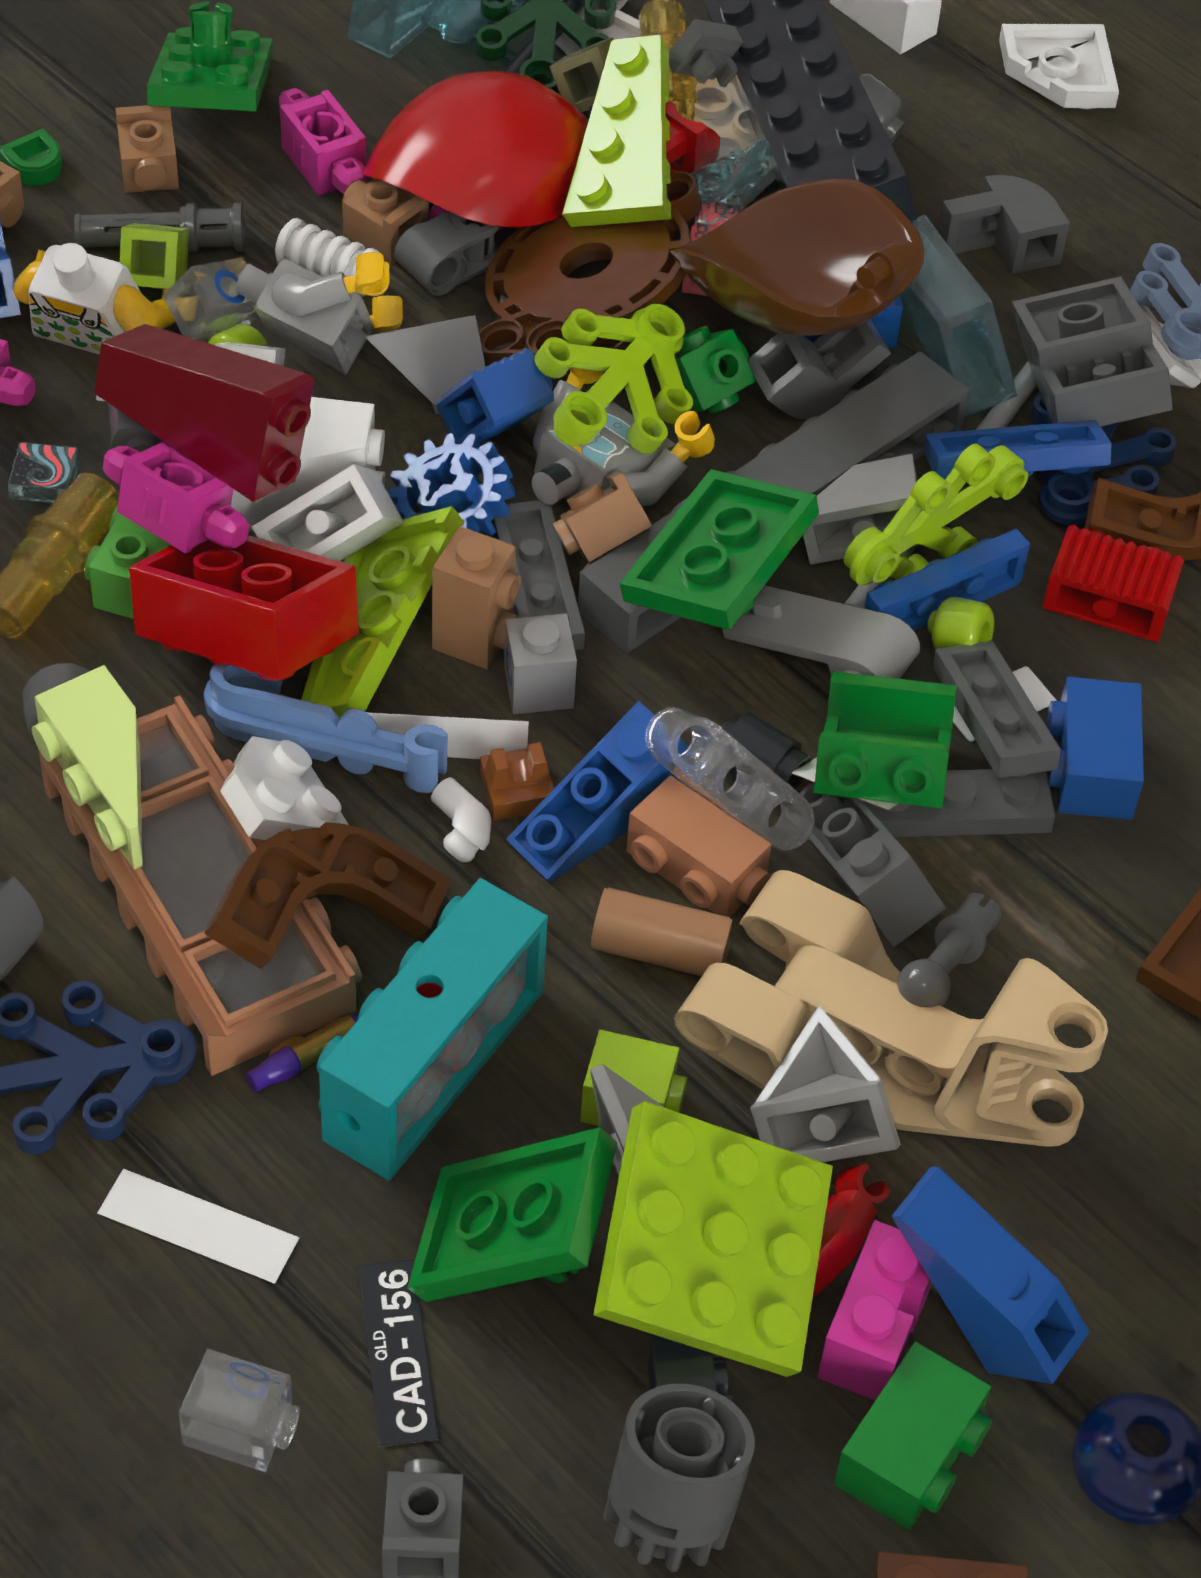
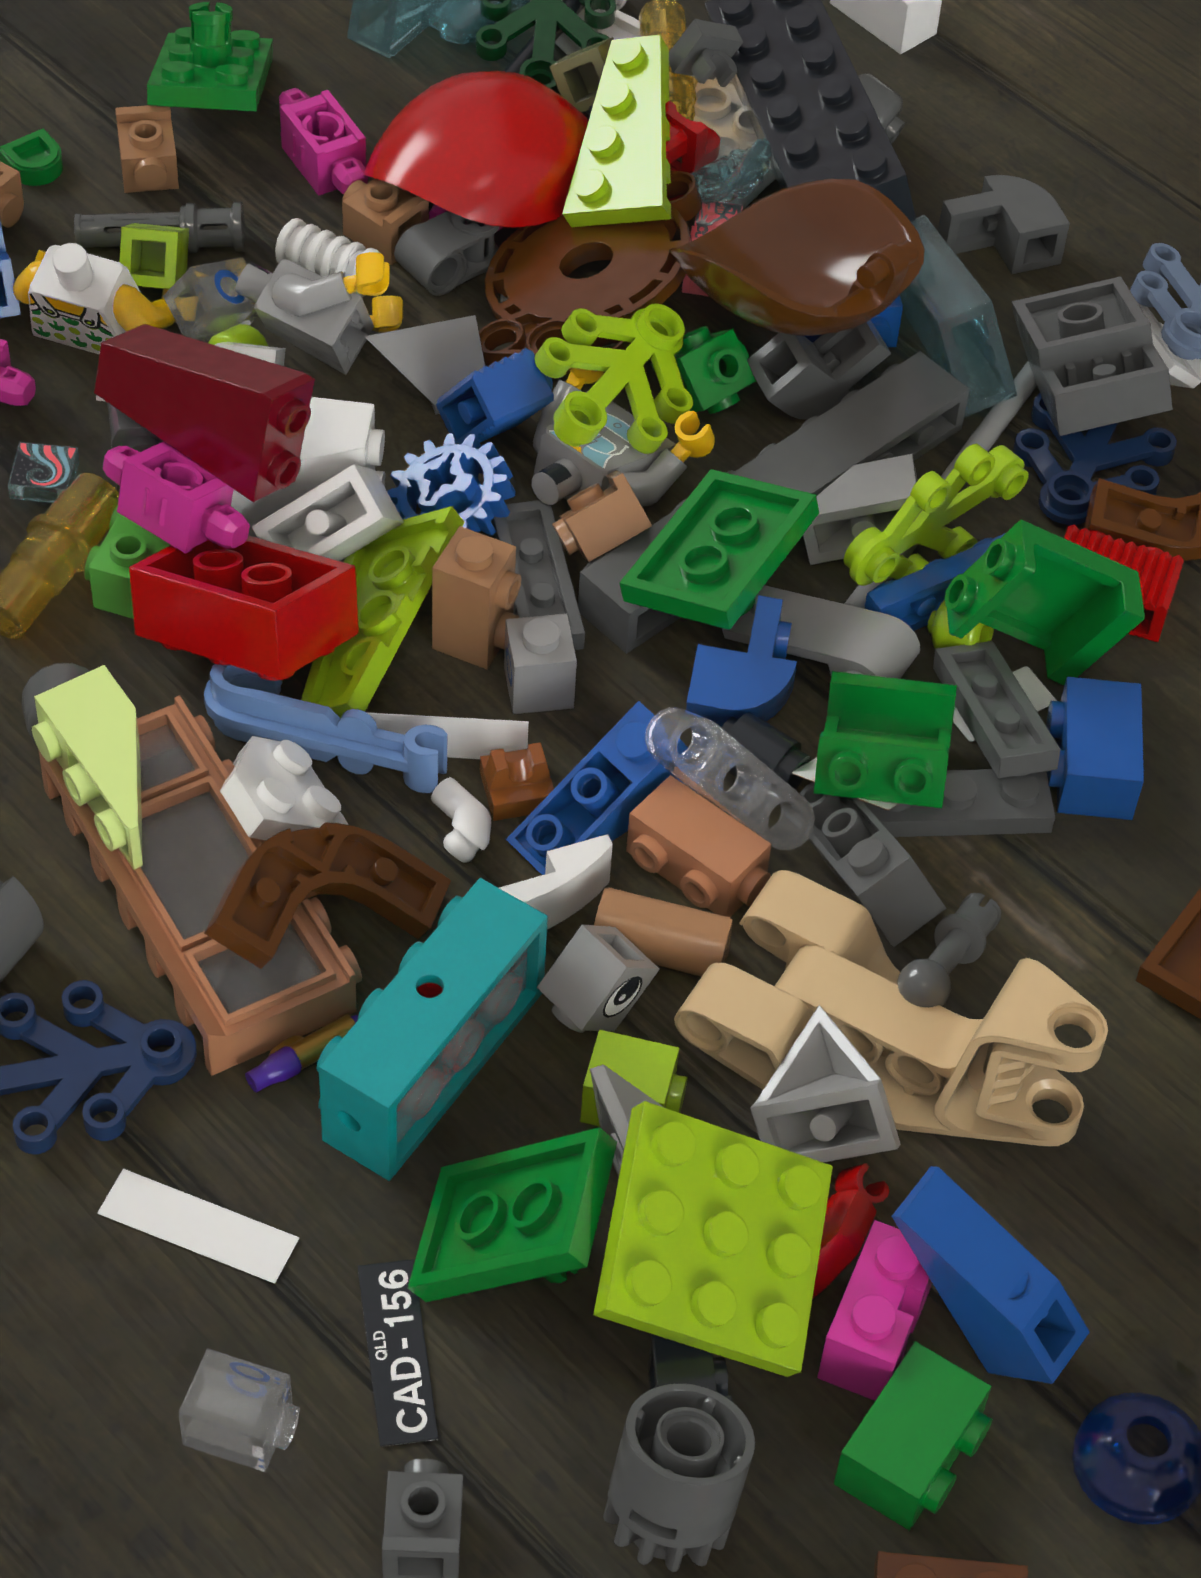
(571, 879): none -> white slope
(597, 979): none -> light grey brick
(738, 682): none -> blue brick
(1043, 447): blue plate -> none
(1048, 597): none -> green panel
(1062, 62): white plate -> none

